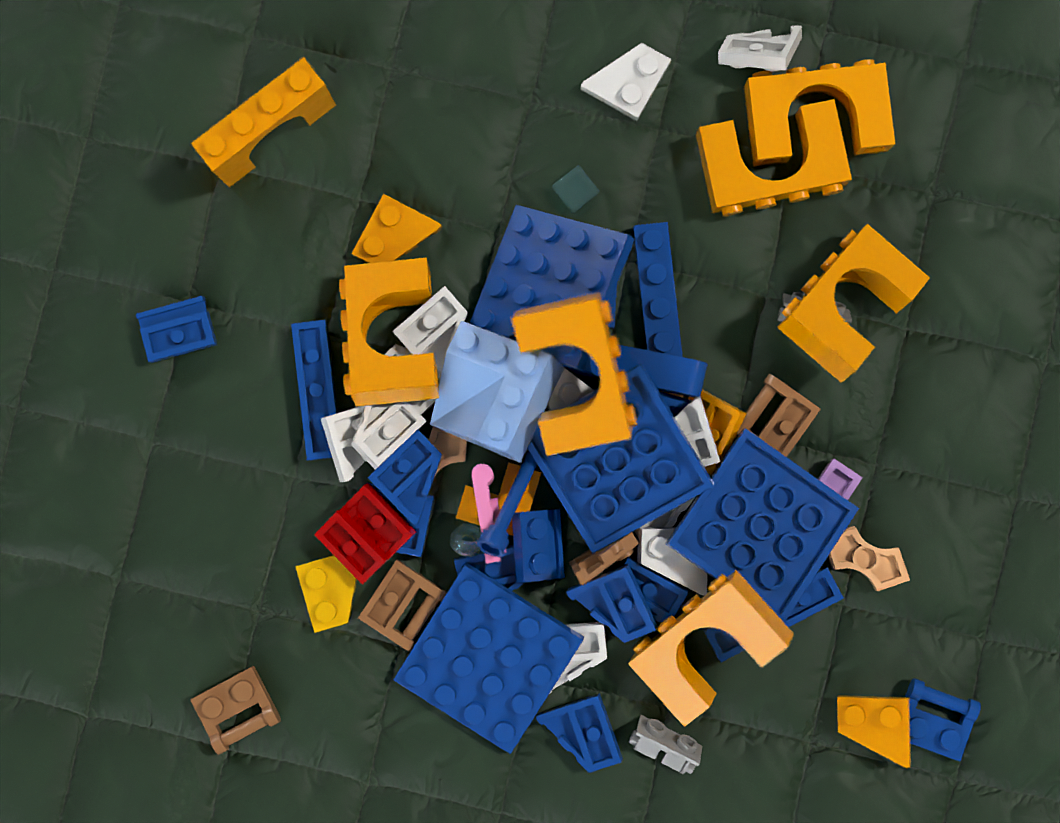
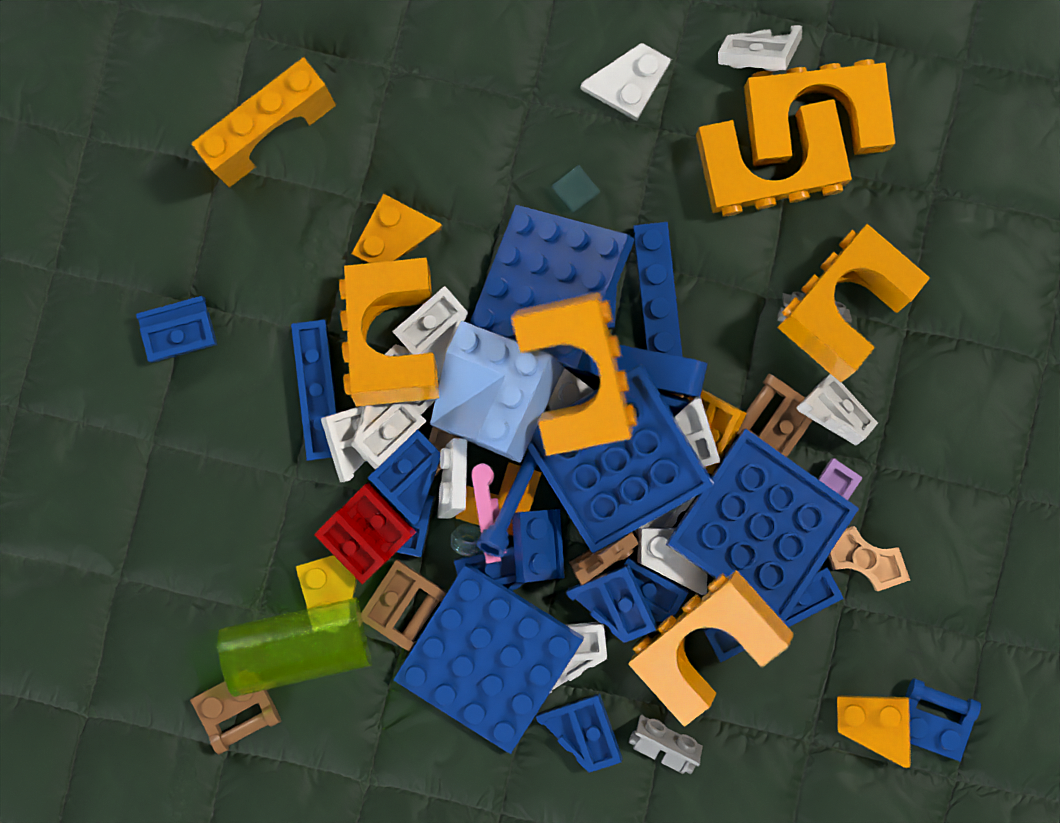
(293, 647): none -> clear neon green brick
(453, 482): none -> white wing
(838, 410): none -> white wing

